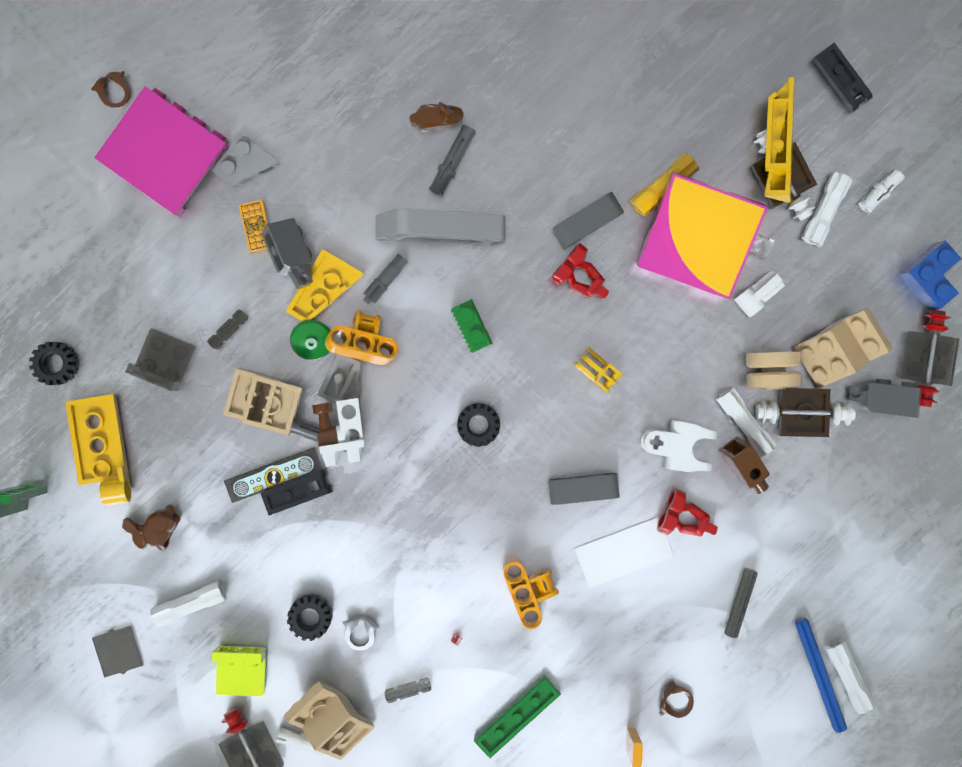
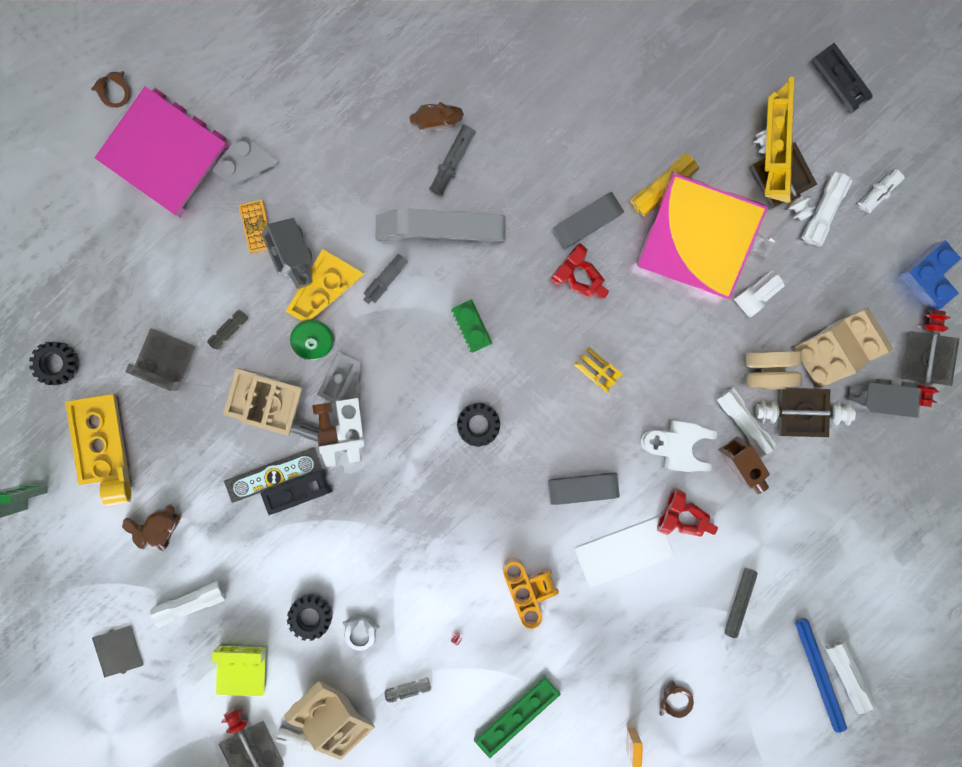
(364, 330): light orange piece -> none

